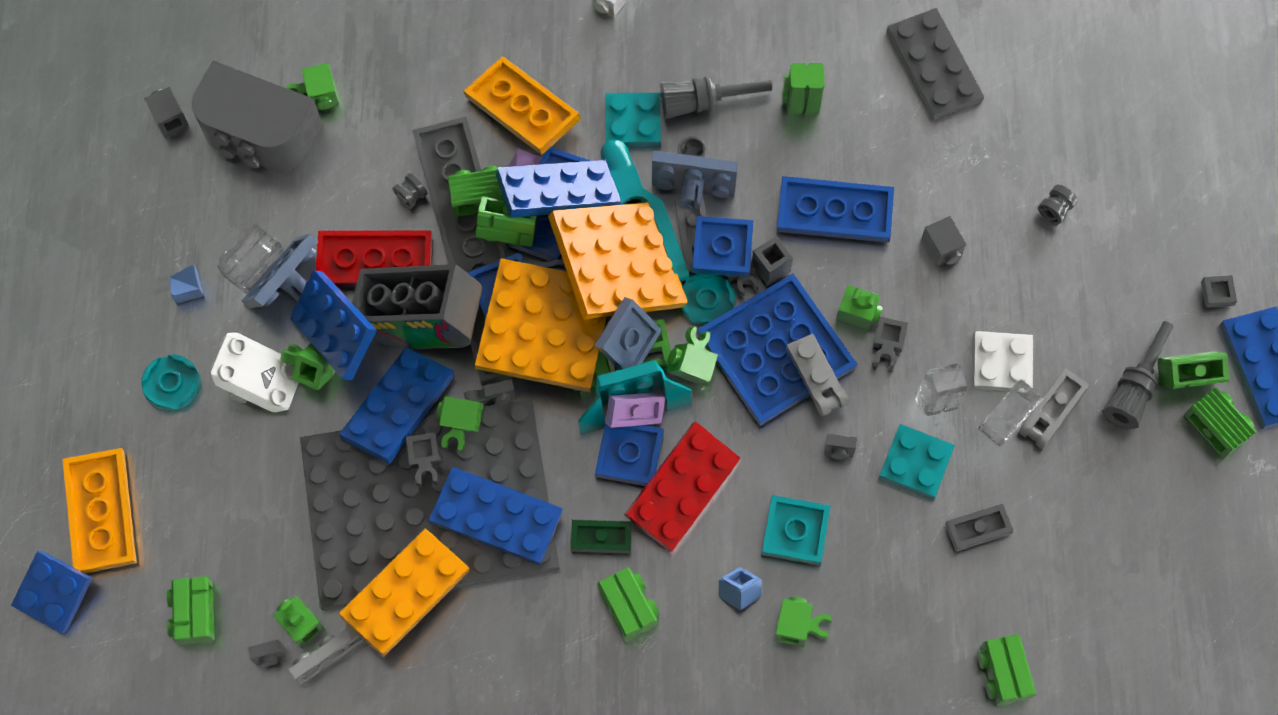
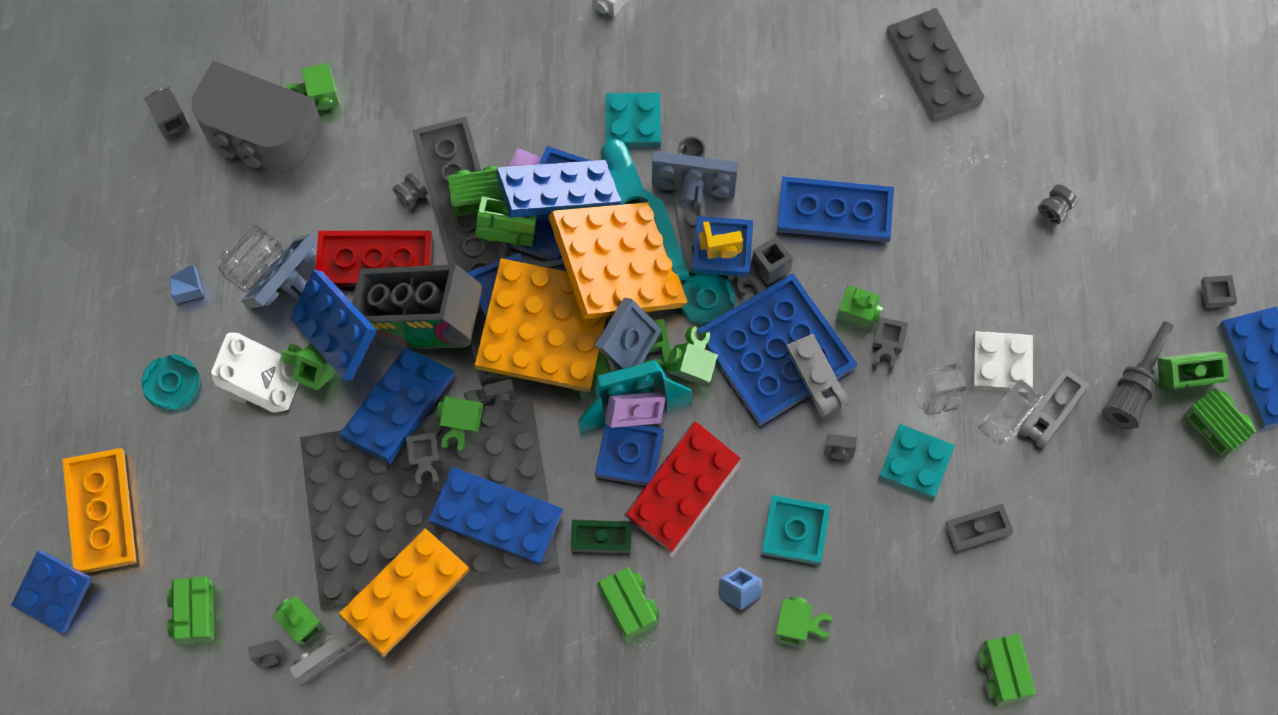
(522, 105): light orange plate -> none
(702, 94): dark grey piece -> none
(721, 245): none -> yellow bracket
(803, 88): bright green brick -> none
(944, 241): dark grey brick -> none

